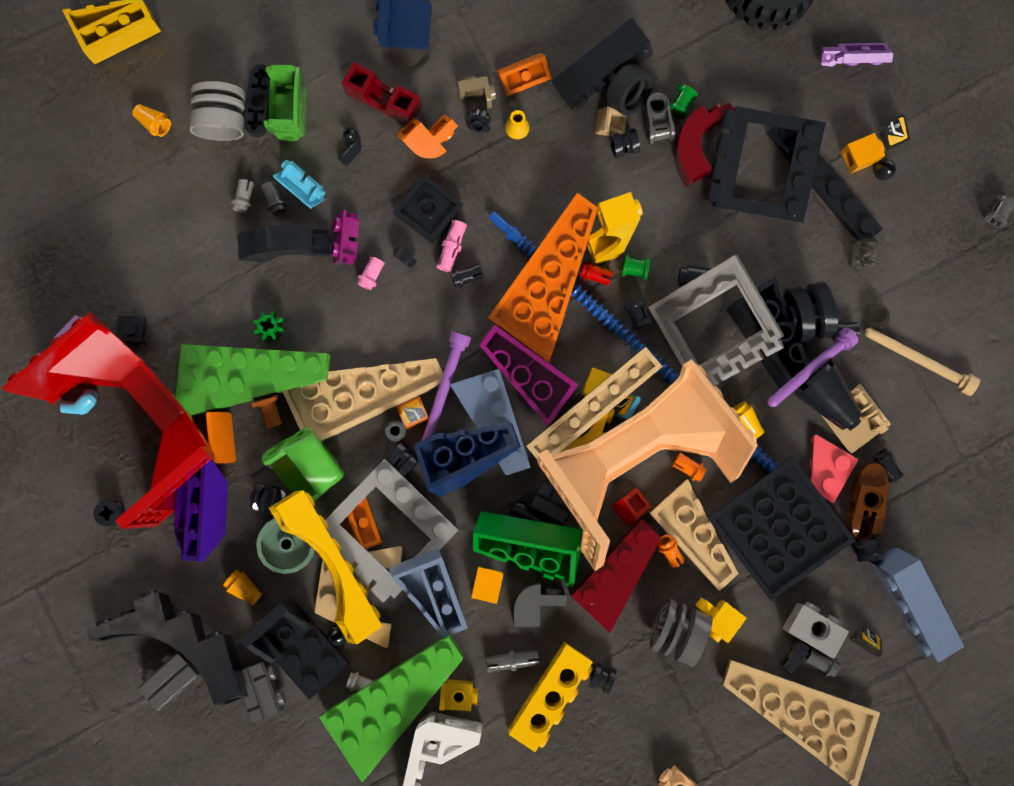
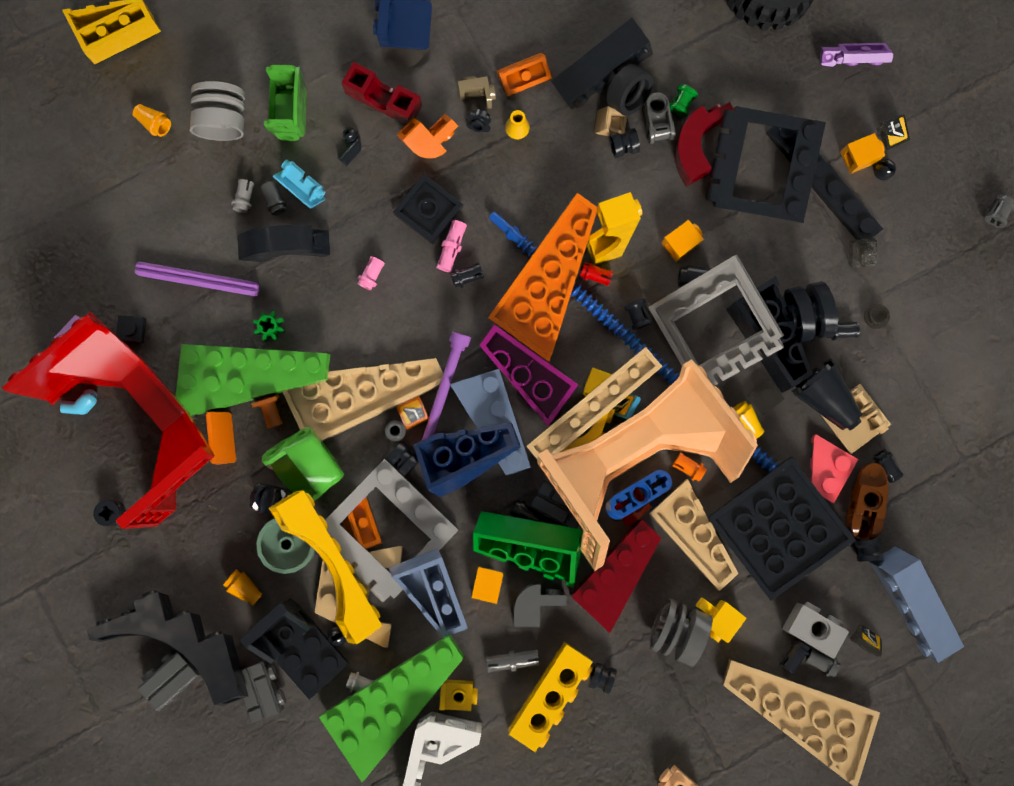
(197, 278): none -> medium lavender axle
(201, 513): dark purple wedge -> none
(253, 91): black beam -> none
(345, 228): magenta hinge -> none
(404, 257): black tile -> none
(635, 267): green bush -> none
(643, 484): none -> blue beam
(669, 547): orange pin -> none
(683, 240): none -> light orange brick
(844, 340): medium lavender piece -> none
(967, 383): tan piece -> none

